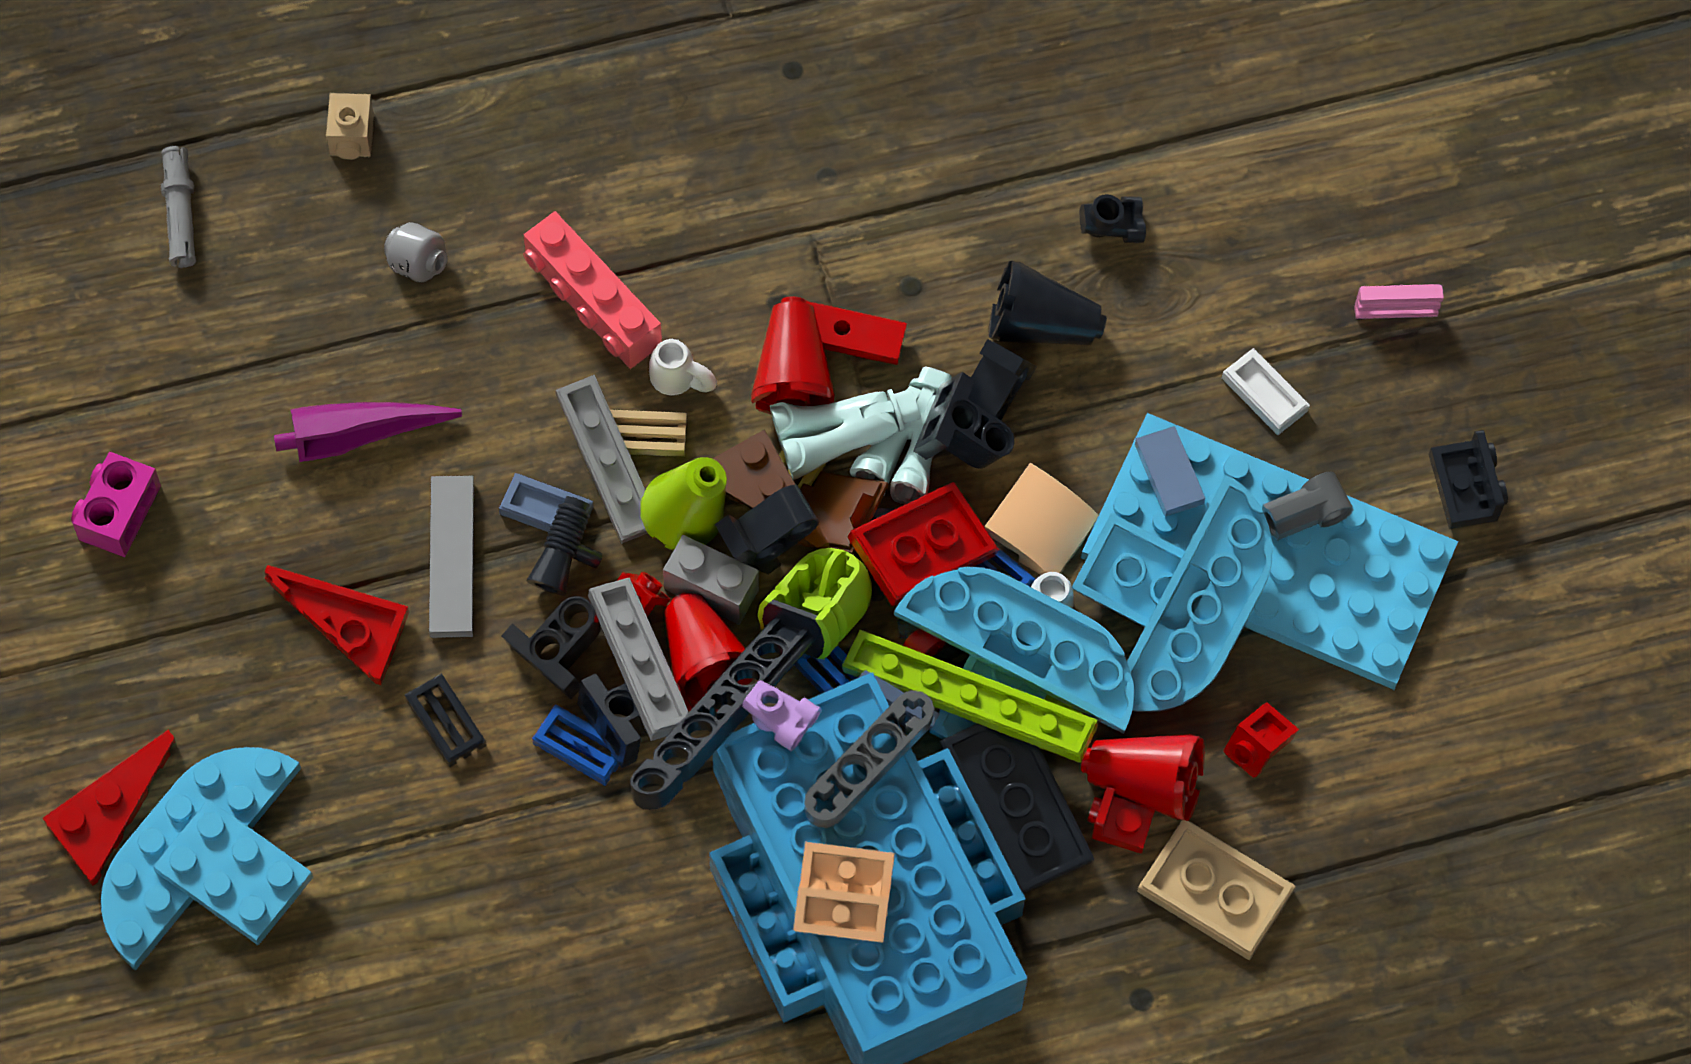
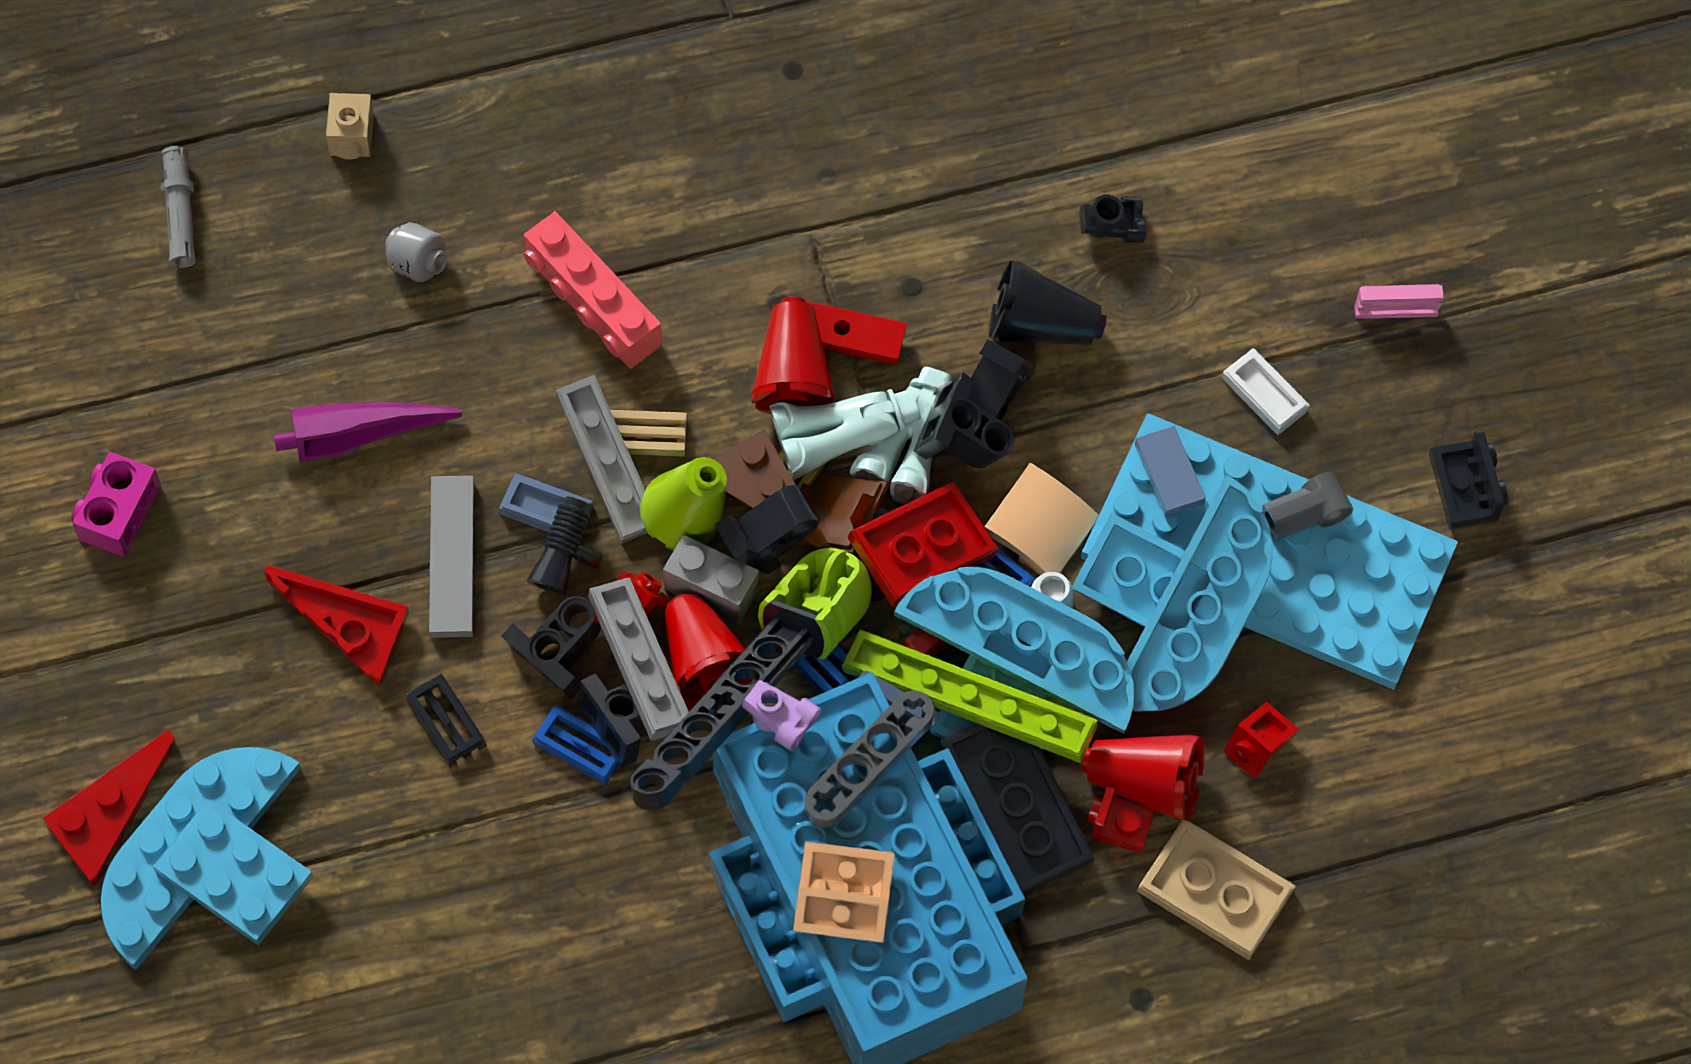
(674, 370): white piece -> none

